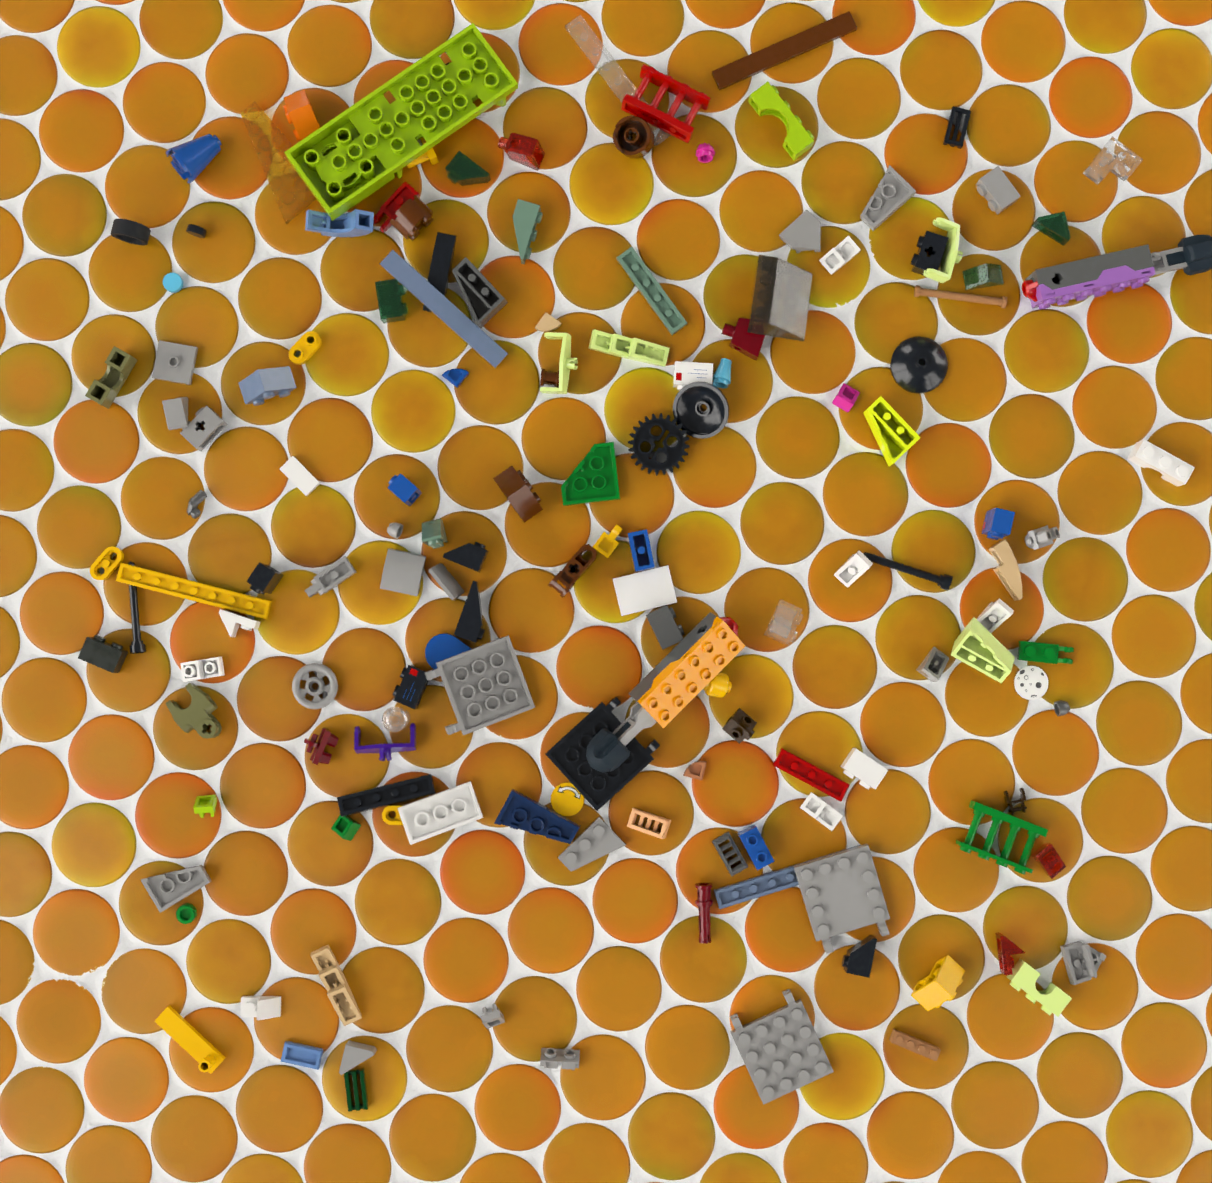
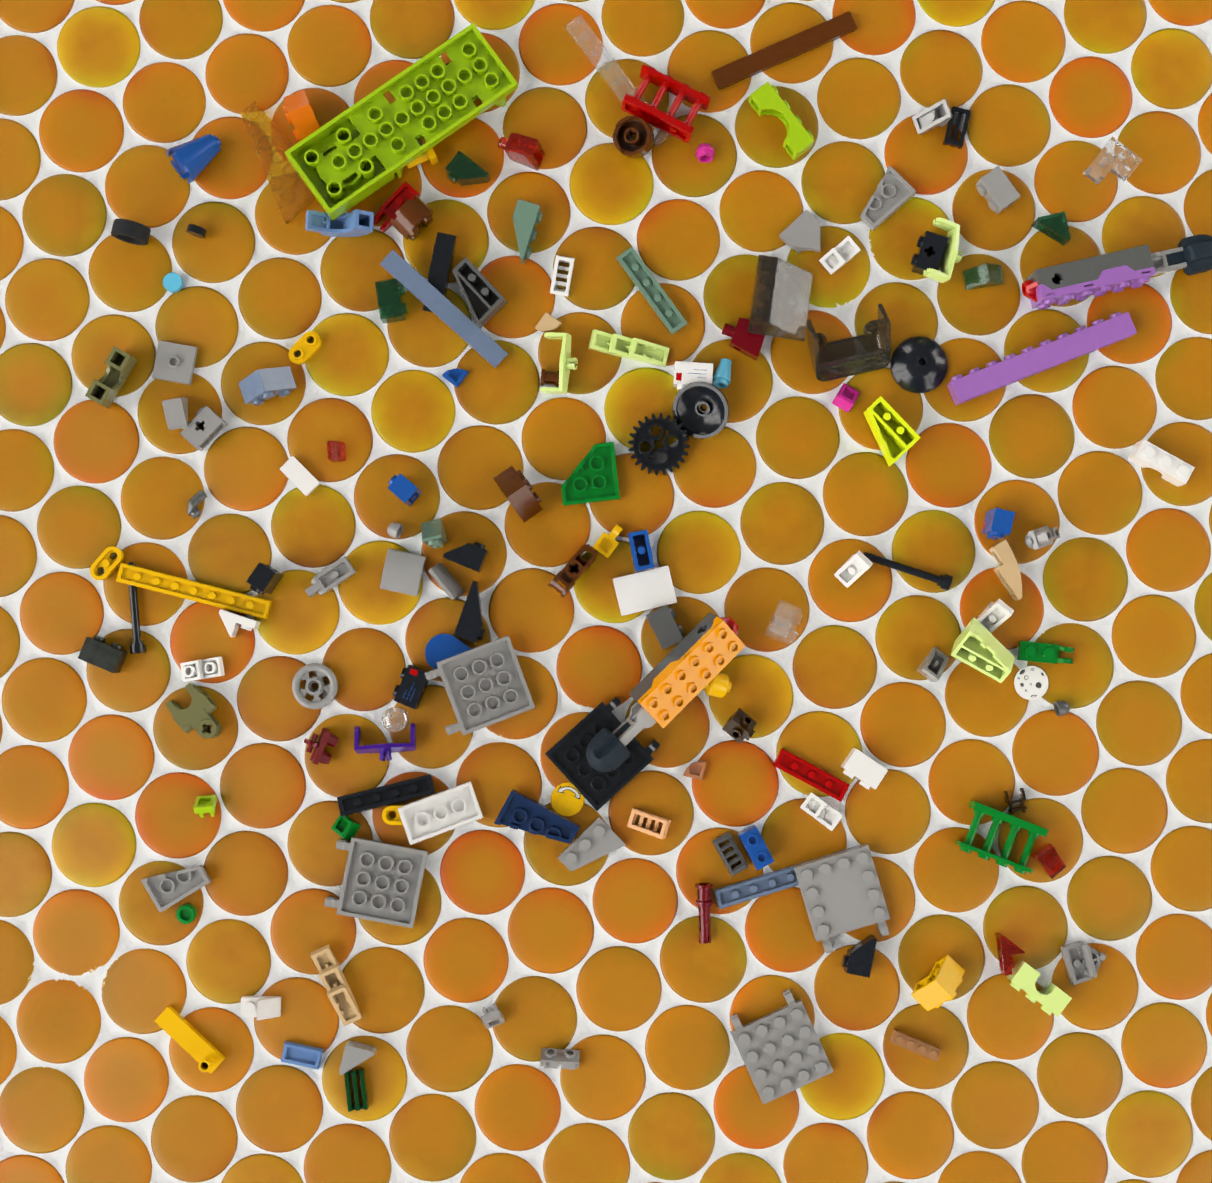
(336, 451): none -> clear red slope
(380, 882): none -> light grey plate
(553, 290): none -> white slope
(852, 354): none -> clear smoke windscreen
(933, 116): none -> slope
(1002, 302): medium nougat bar -> none
(1041, 358): none -> medium lavender brick

